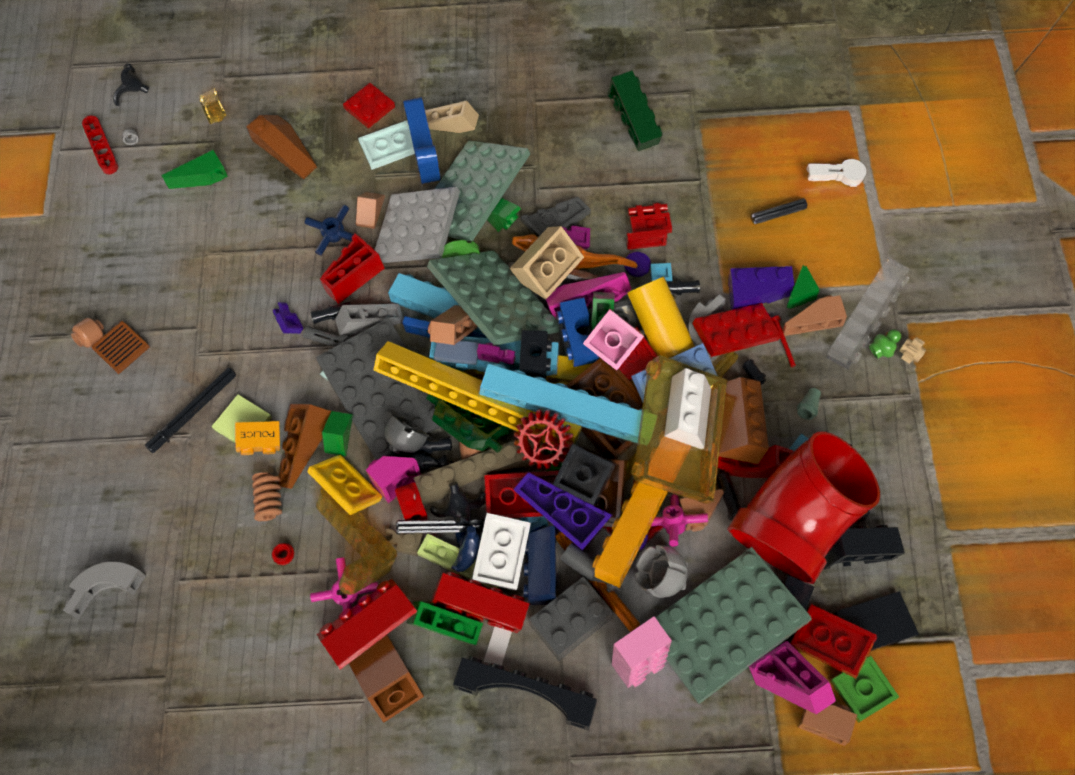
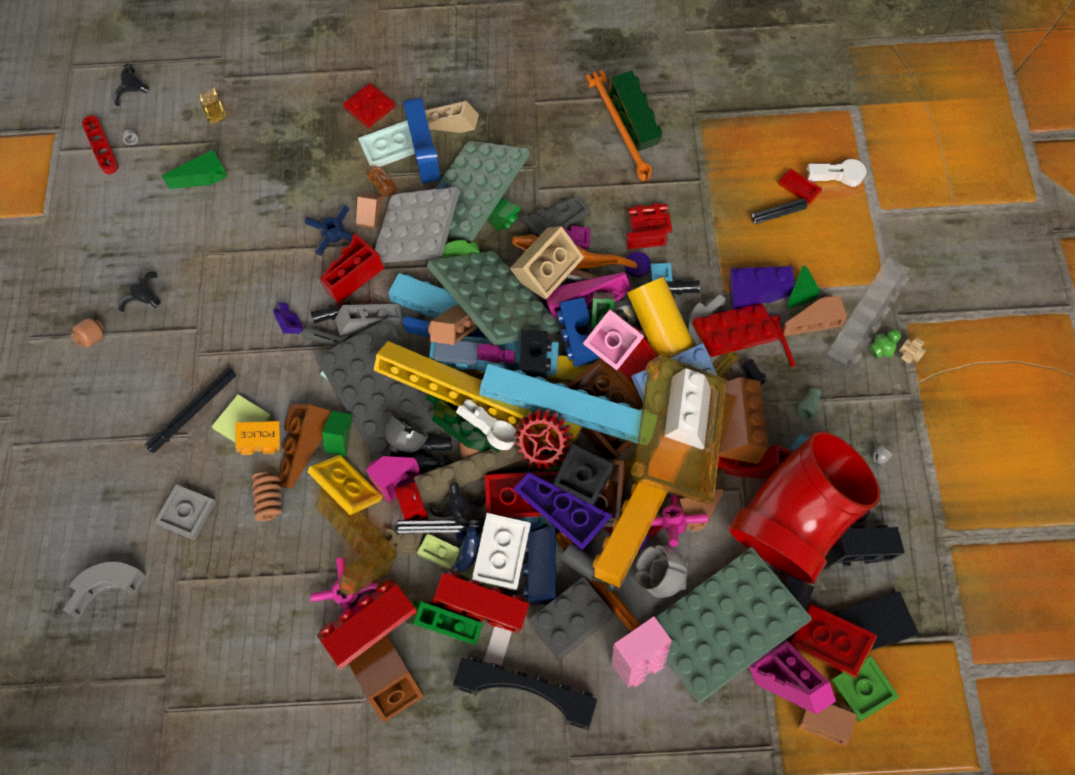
(120, 347): dark orange tile -> none
(141, 292): none -> black piece
(185, 512): none -> light grey plate
(282, 143): dark orange wedge -> none
(283, 547): red plate -> none
(381, 180): none -> clear orange plate
(498, 432): none -> white piece
(597, 81): none -> orange hinge
(729, 496): black pin -> none
(800, 186): none -> red tile
(881, 455): none -> light grey hinge

